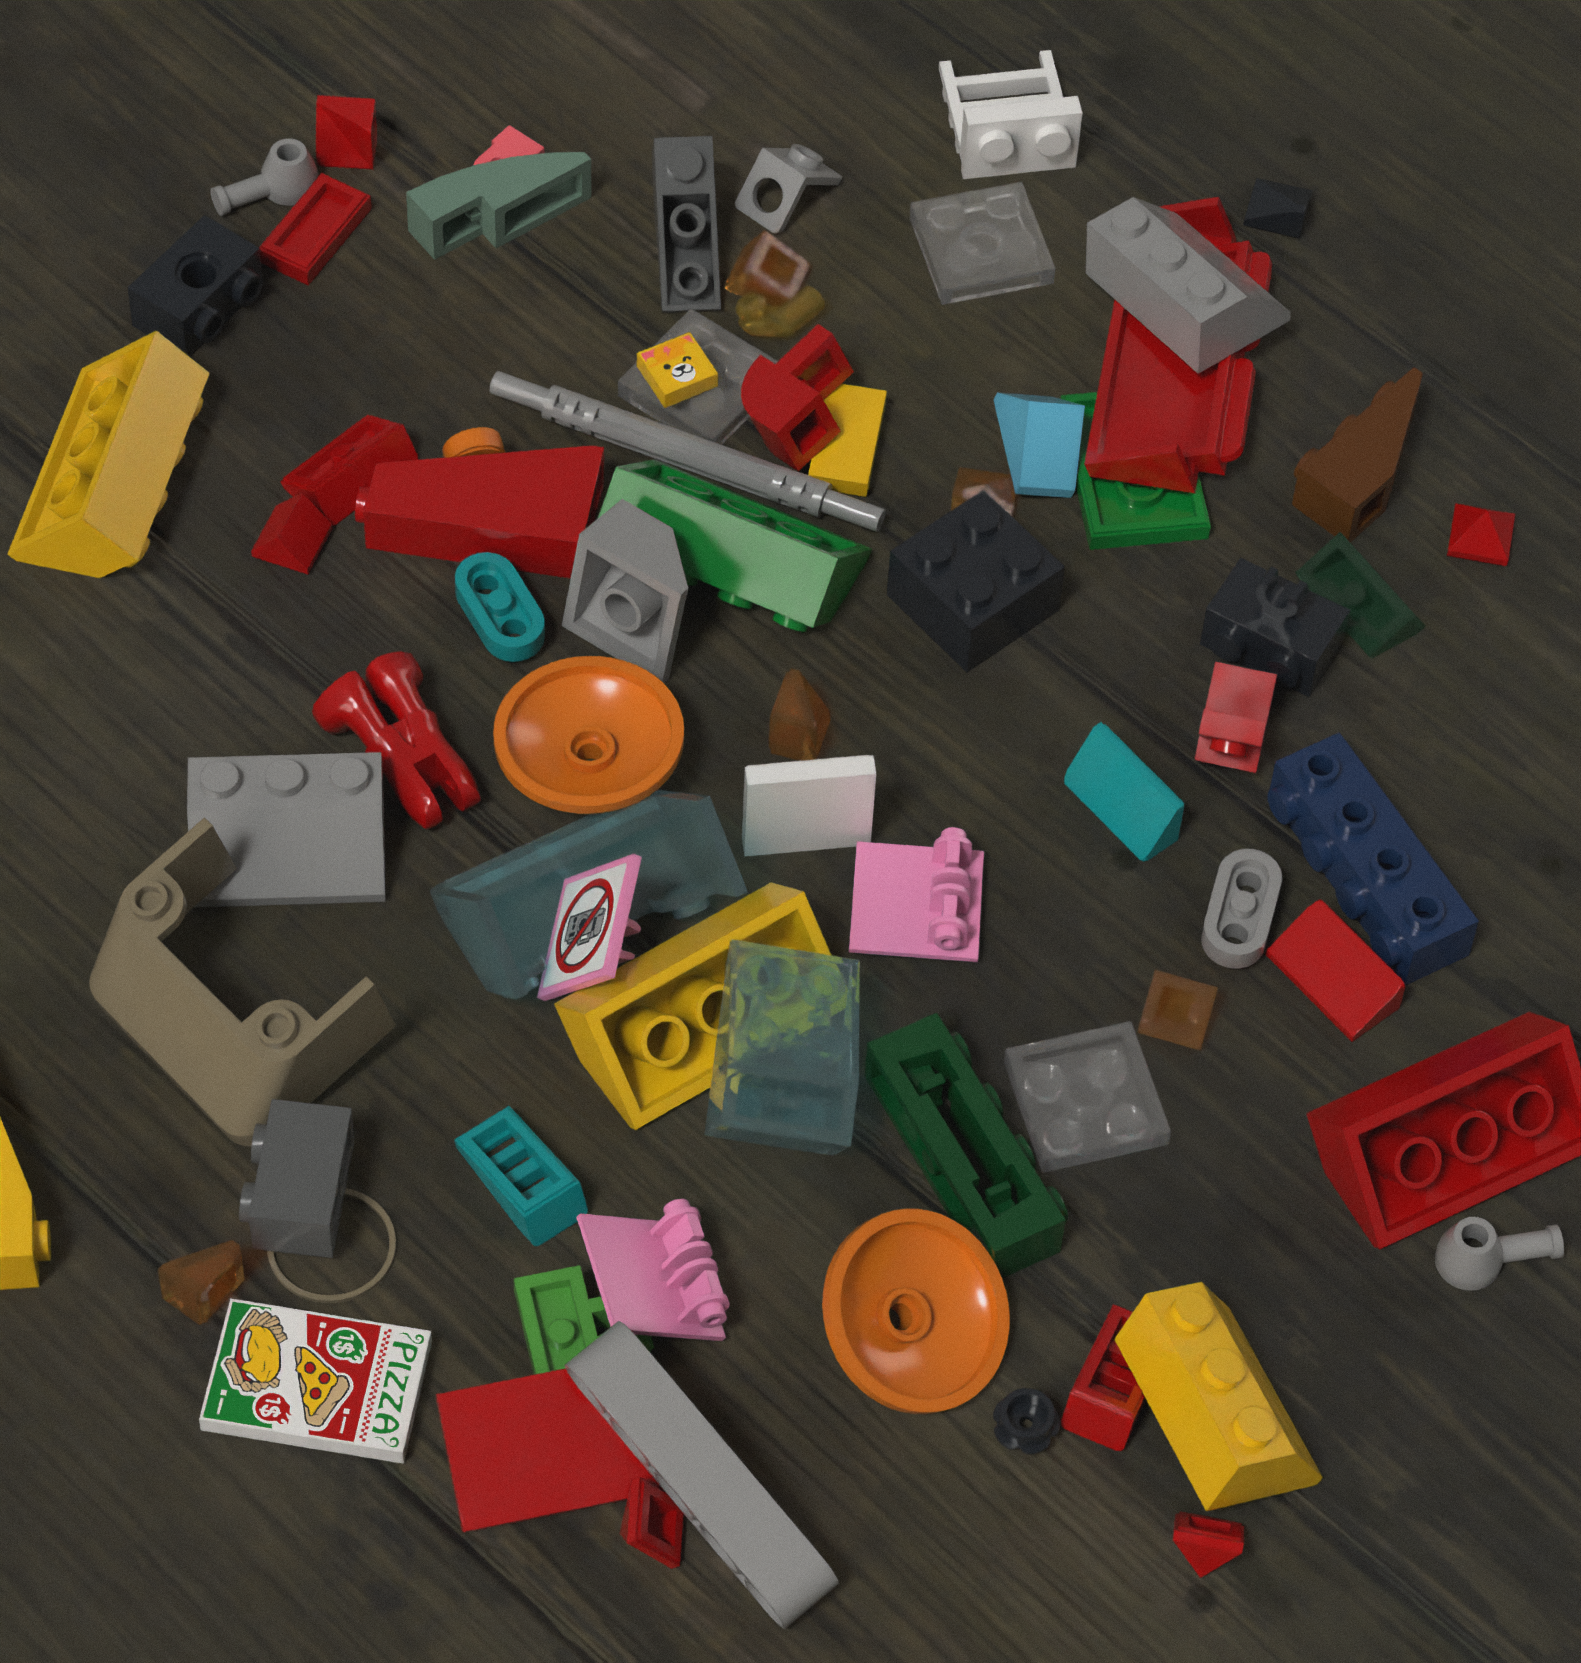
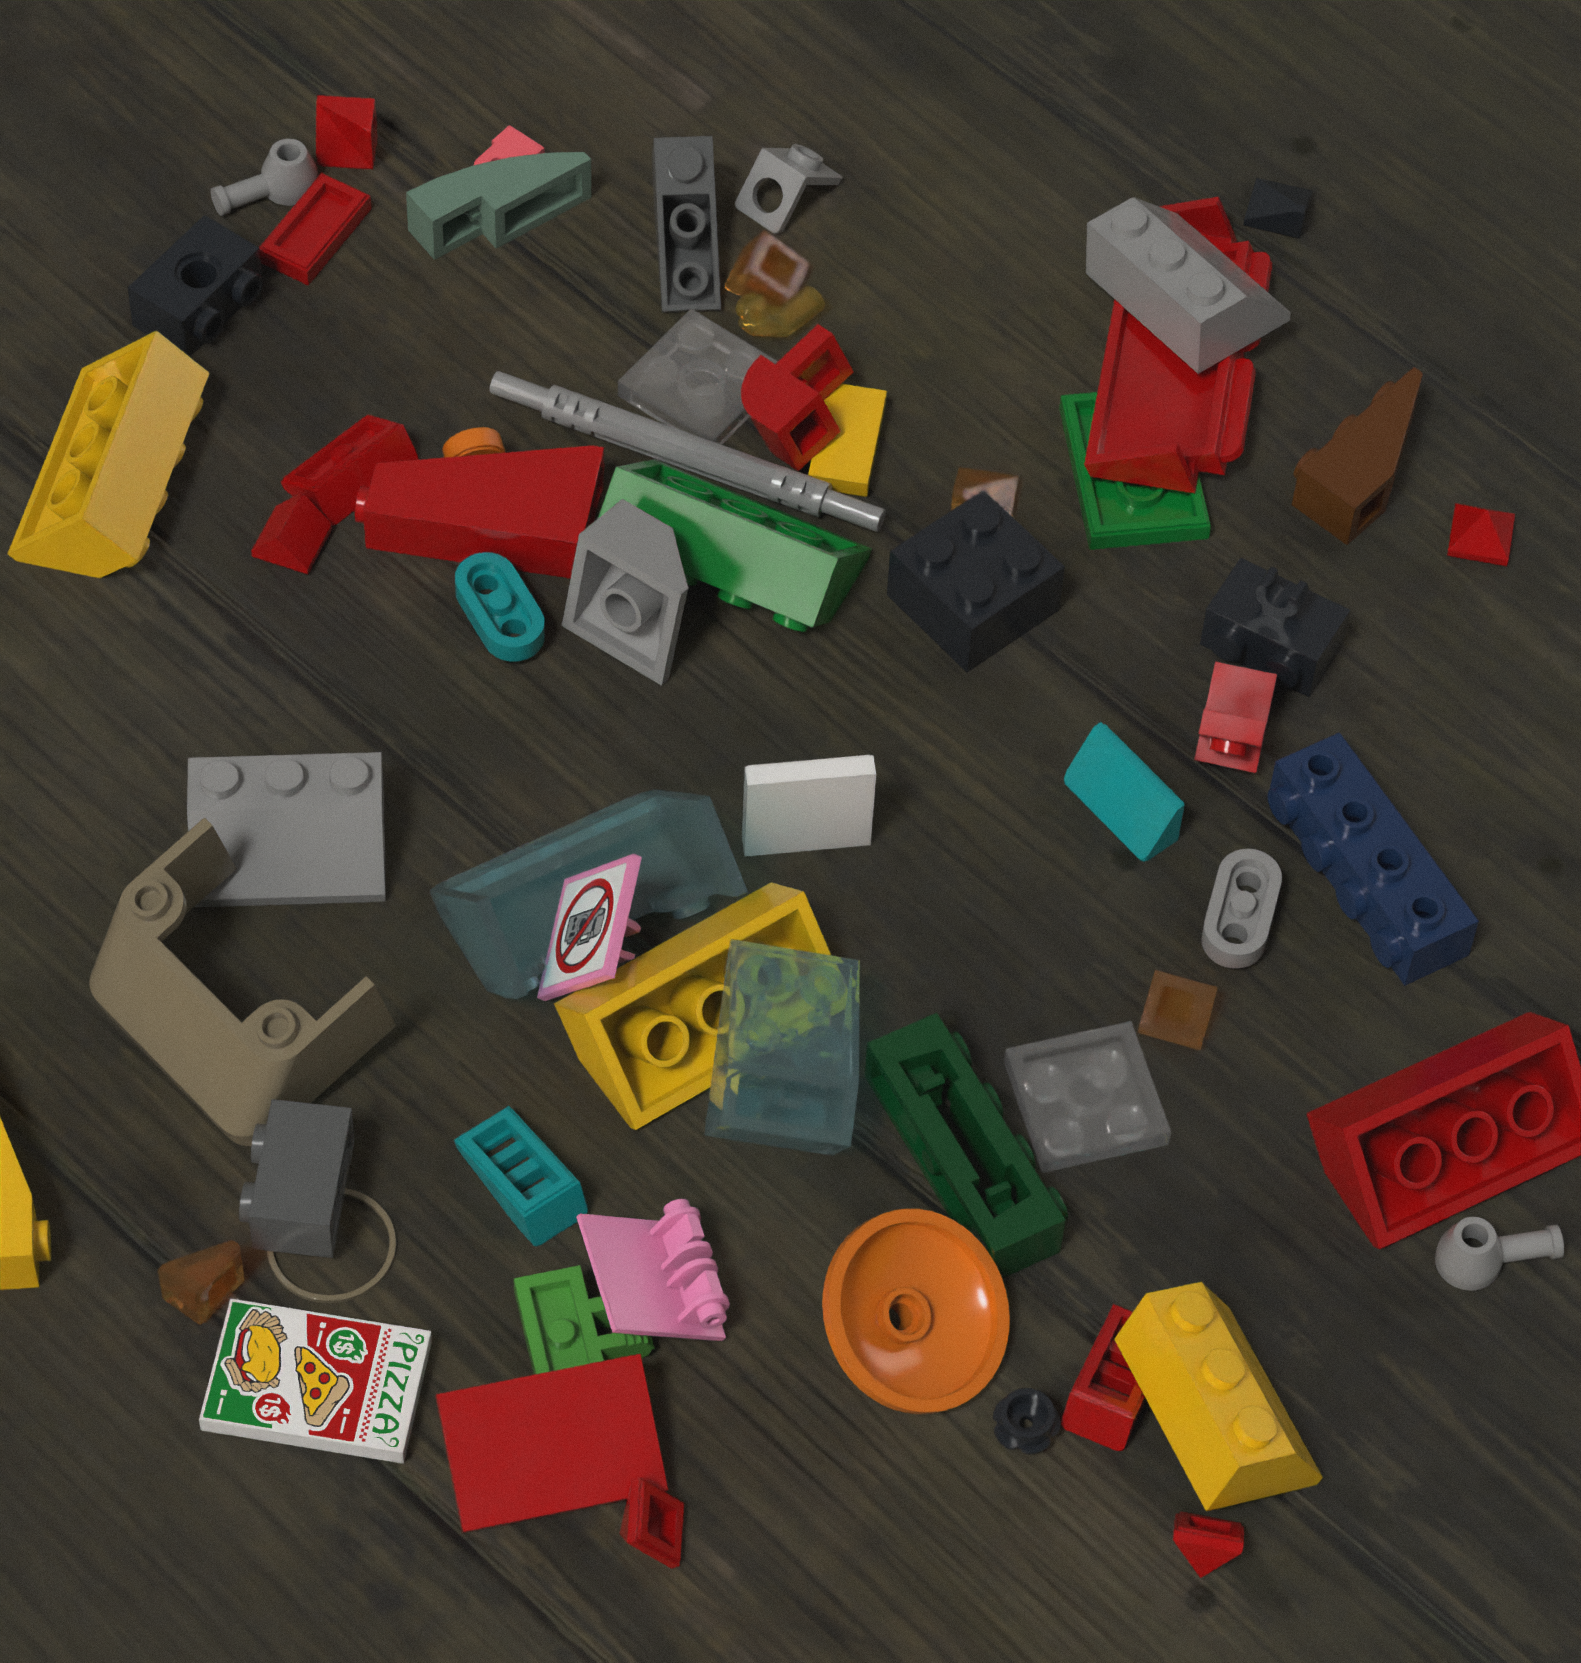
(413, 749): red piece -> none
(585, 712): orange dish -> none
(677, 369): yellow tile -> none
(701, 1474): light grey beam -> none
(797, 719): clear orange slope -> none
(918, 899): bright pink hinge -> none
(982, 243): clear plate -> none
(1012, 132): white plate -> none
(1040, 442): medium azure slope -> none
(1337, 971): red slope -> none
(1377, 613): clear green slope -> none

